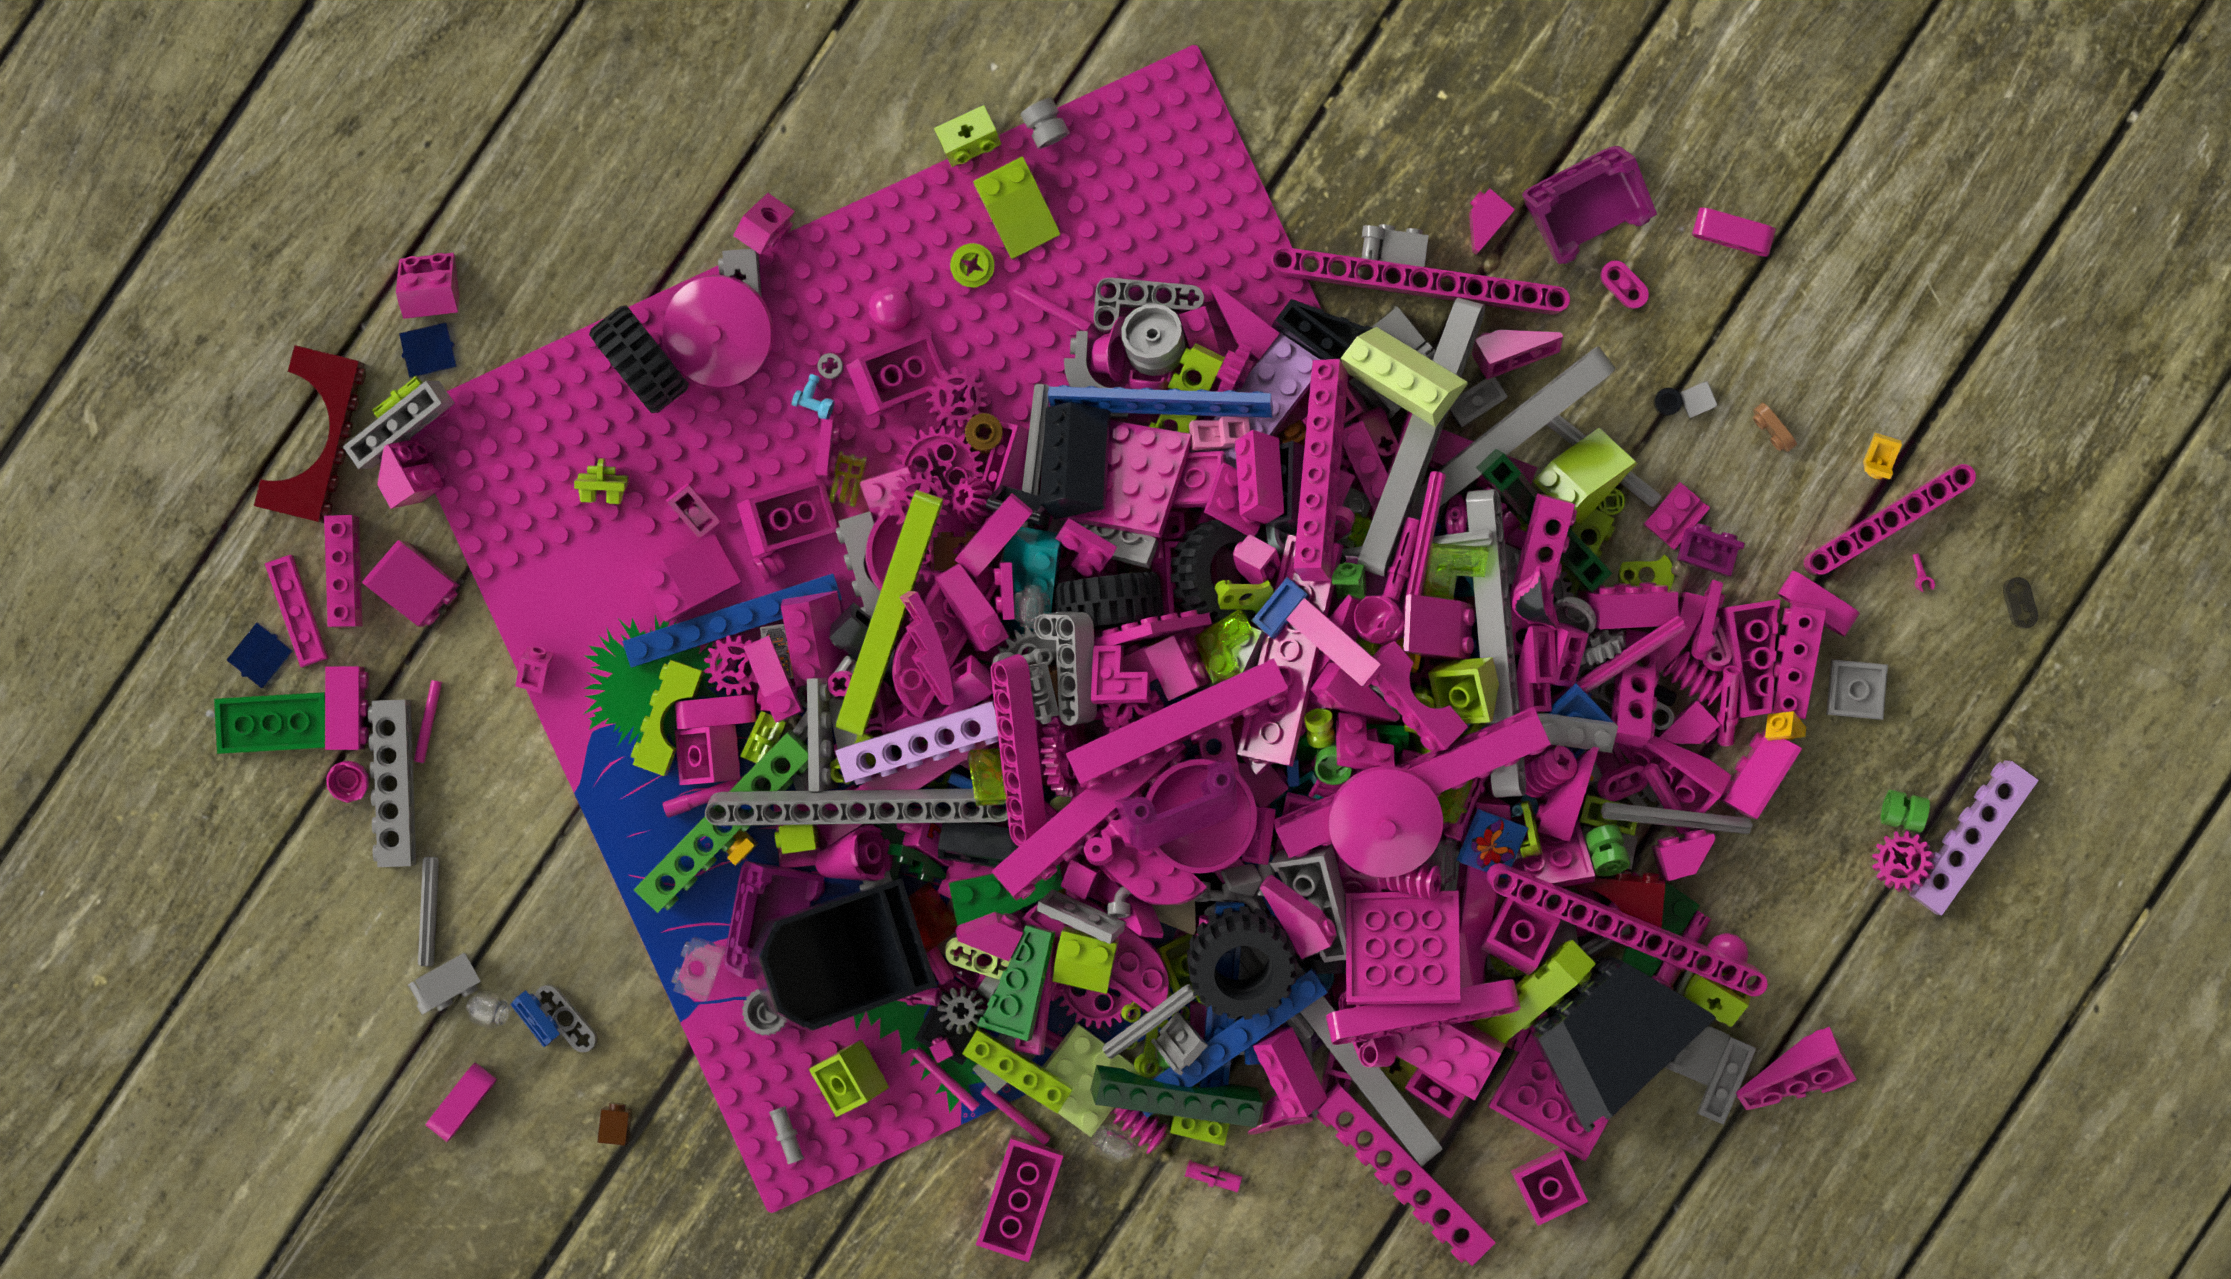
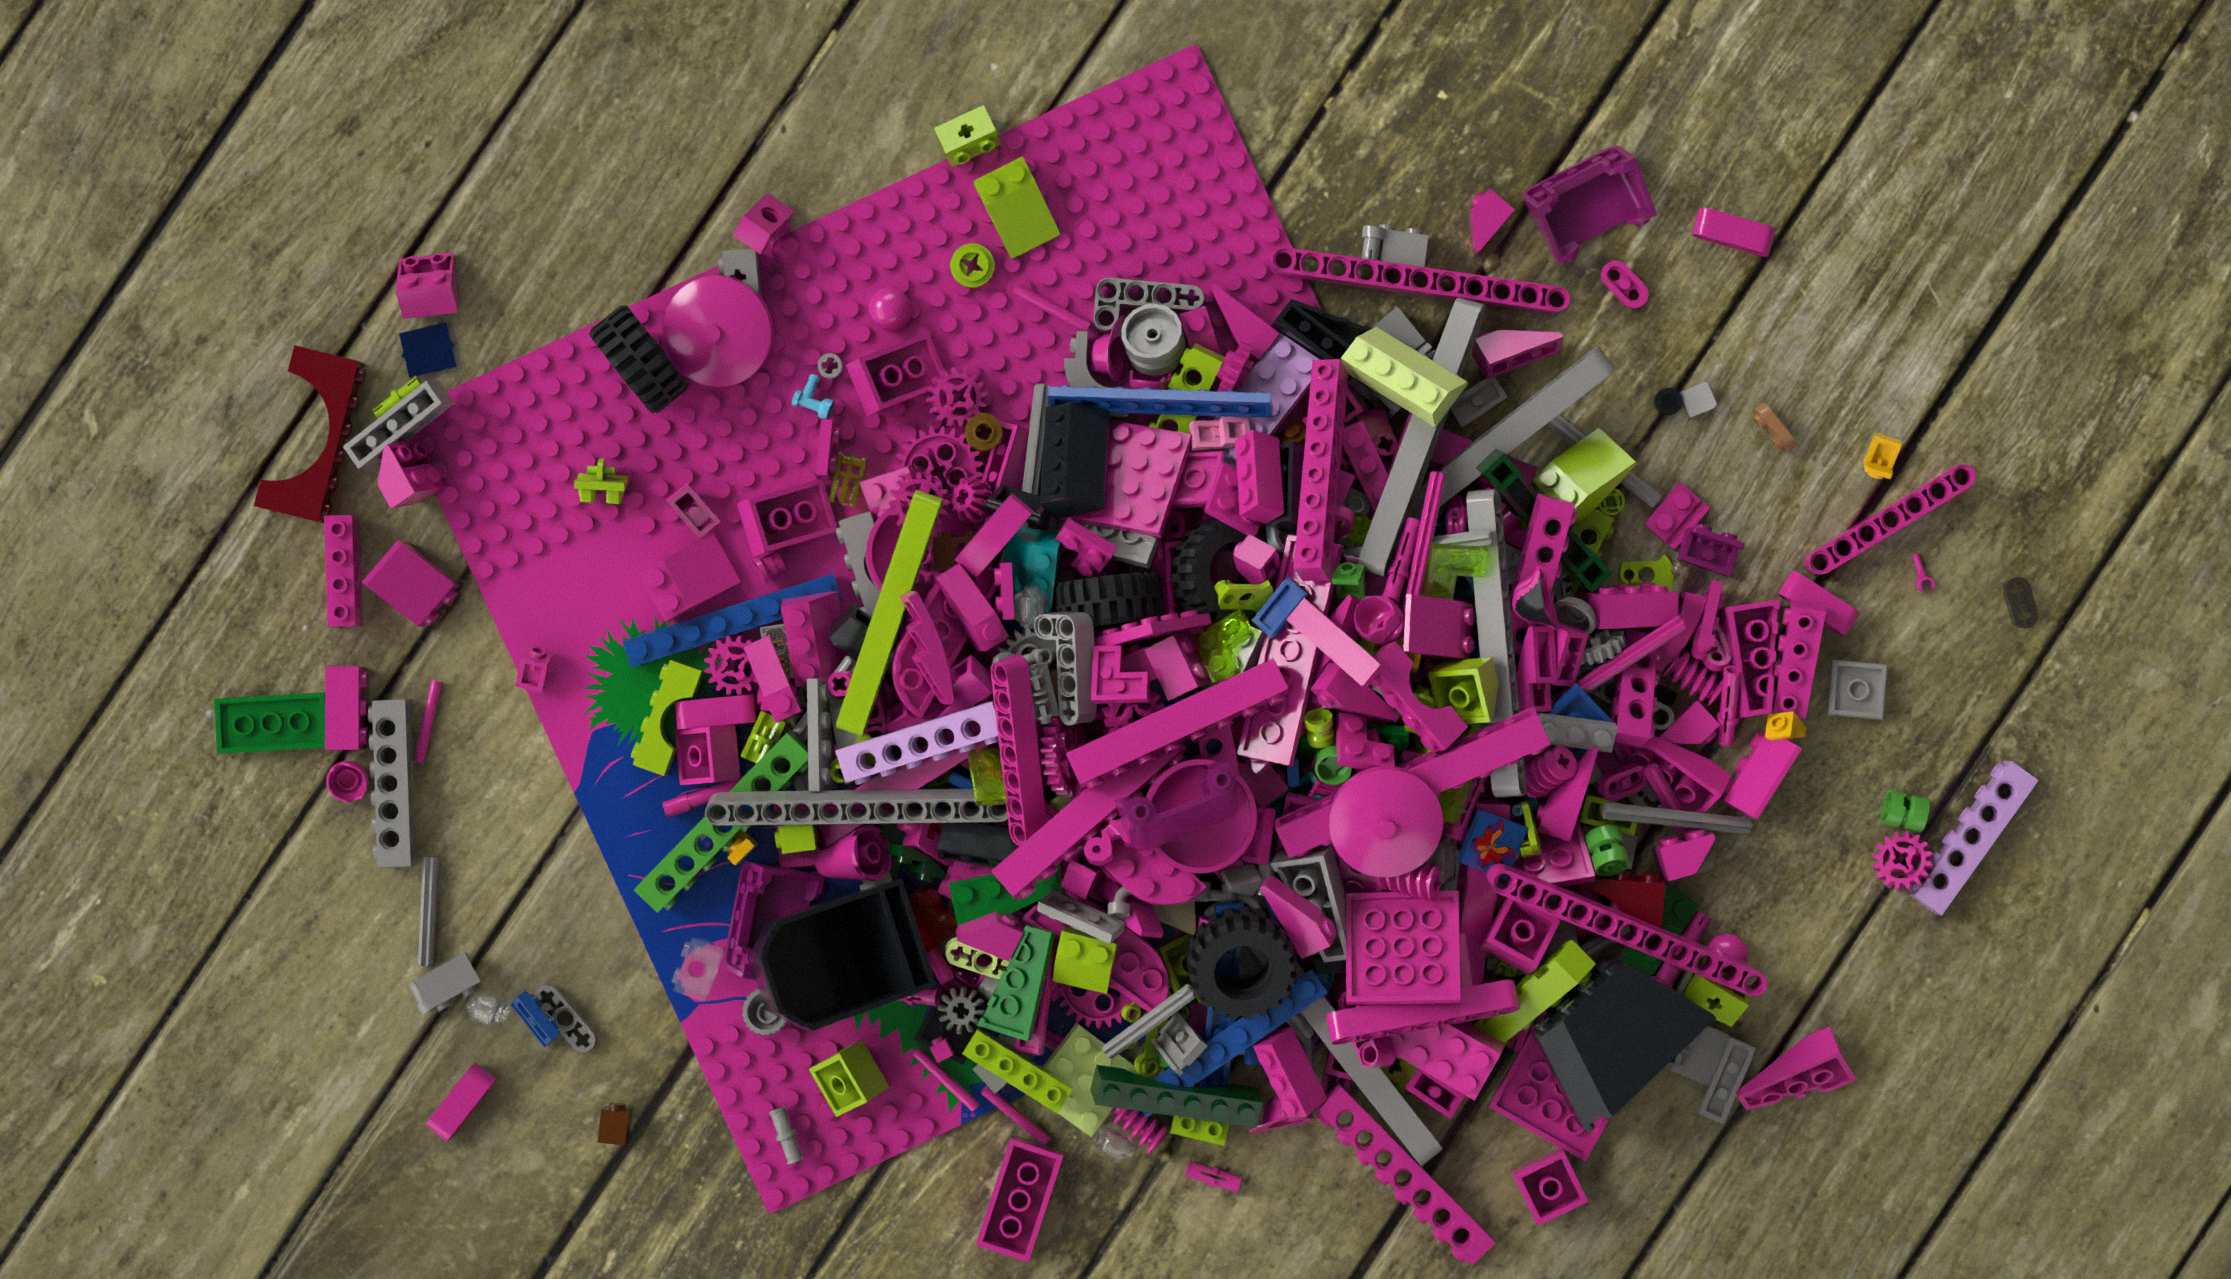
(259, 655): clear blue piece -> none
(296, 611): dark pink tile -> none
(1044, 122): light grey wheel -> none

